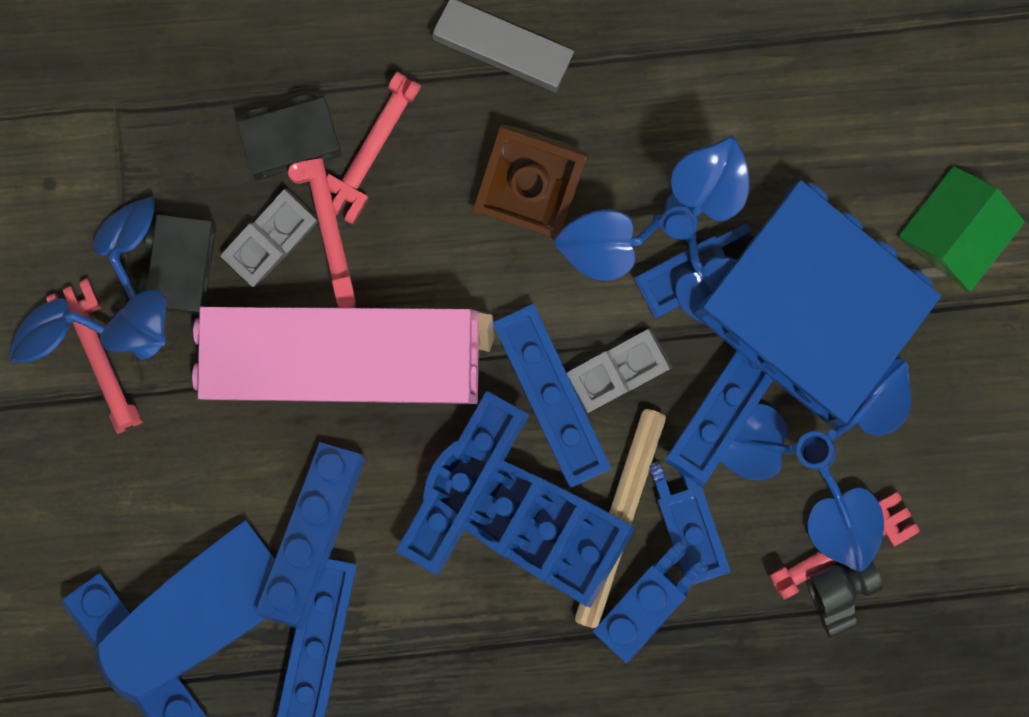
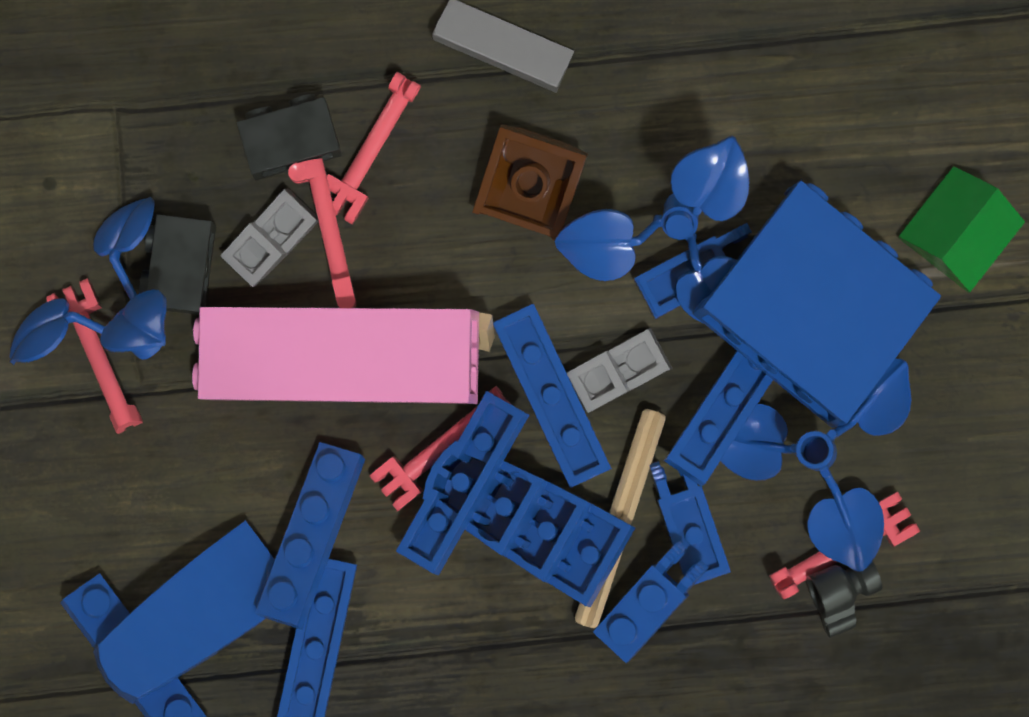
(407, 474): none -> coral hinge

